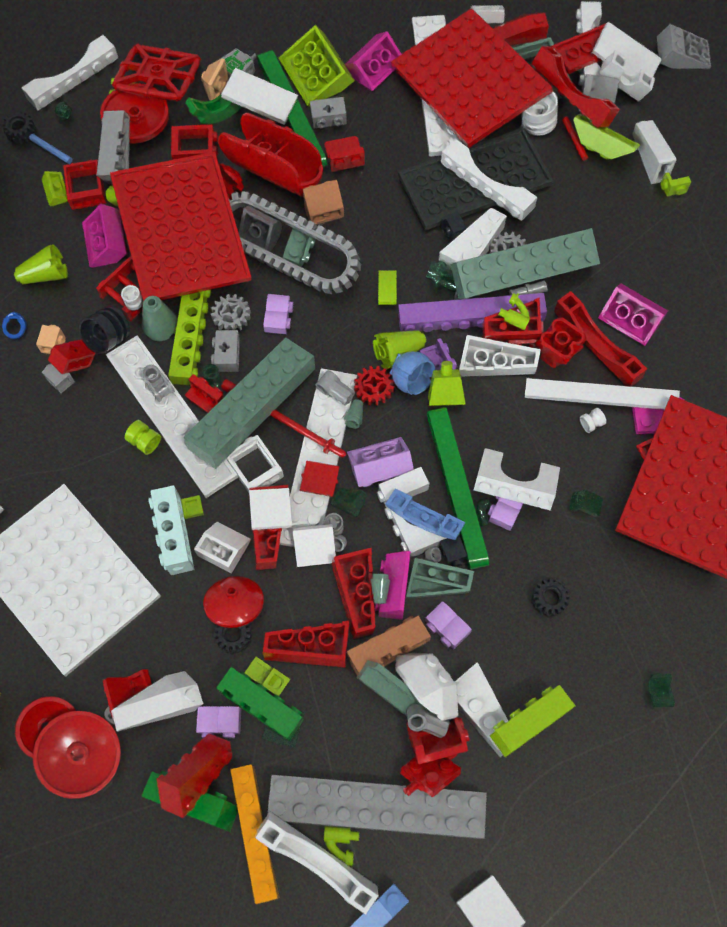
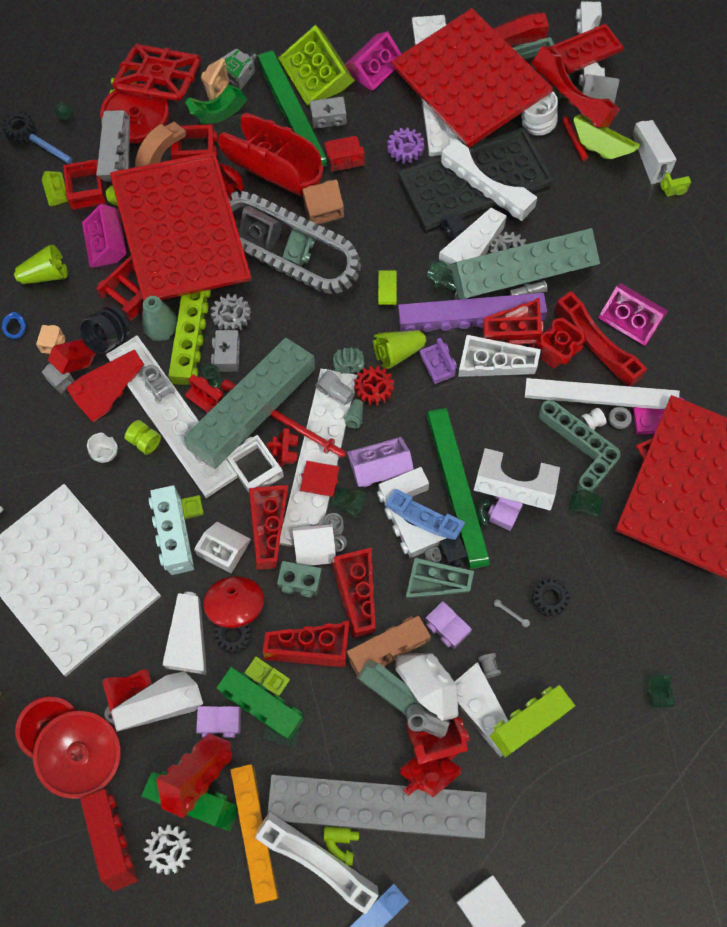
(45, 90): white arch -> none
(102, 386): none -> red wedge
(102, 448): none -> white hair
(108, 840): none -> red wedge
(132, 297): white wheel -> none
(157, 142): none -> nougat arch
(164, 840): none -> white gear
(186, 638): none -> white slope
(259, 96): white tile -> none
(270, 509): white tile -> none
(277, 314): lavender brick -> none
(285, 439): none -> red hips
(301, 573): none -> sand green brick
(348, 360): none -> sand green gear
(380, 587): sand green cone -> none
(397, 568): dark pink slope -> none
(407, 145): none -> medium lavender gear
(412, 372): medium blue piece -> none
(446, 386): lime torso -> none
(489, 665): none -> light grey bush
(490, 14): white slope -> none
(513, 317): lime plant -> none
(524, 622): none -> light grey hinge
(582, 442): none -> sand green beam
(622, 411): none -> light grey piece
(635, 85): white arch -> none
(638, 55): white tile -> none
(682, 49): light grey slope -> none

